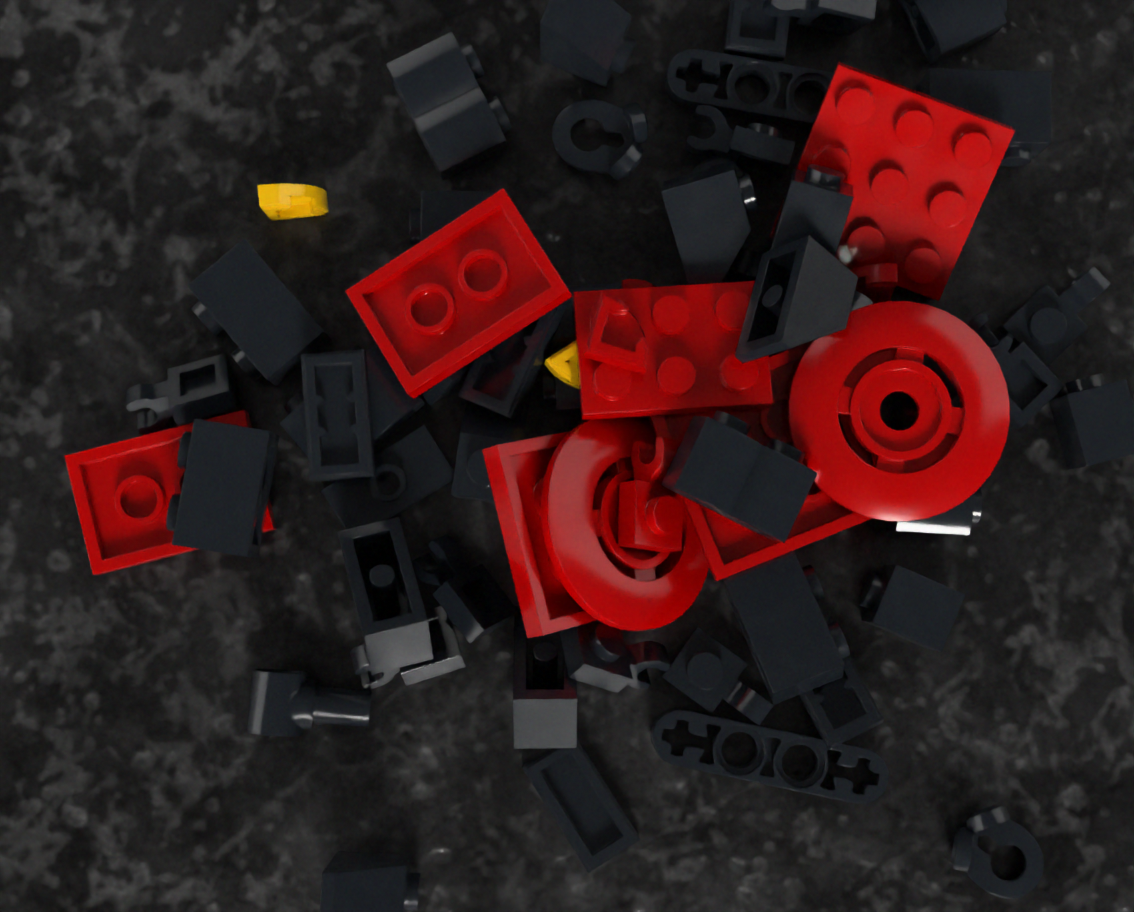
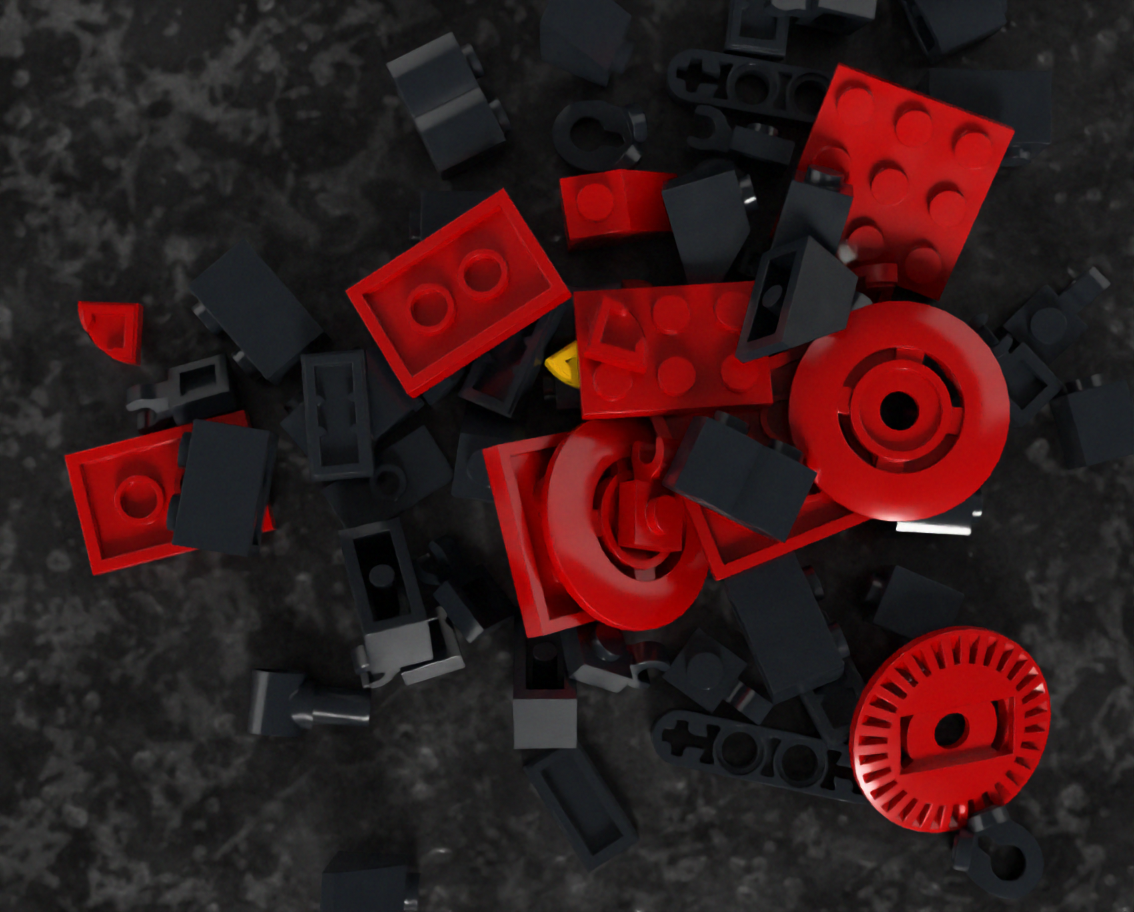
(114, 328): none -> red tile
(292, 201): yellow tile -> none
(613, 208): none -> red slope
(922, 683): none -> red piece

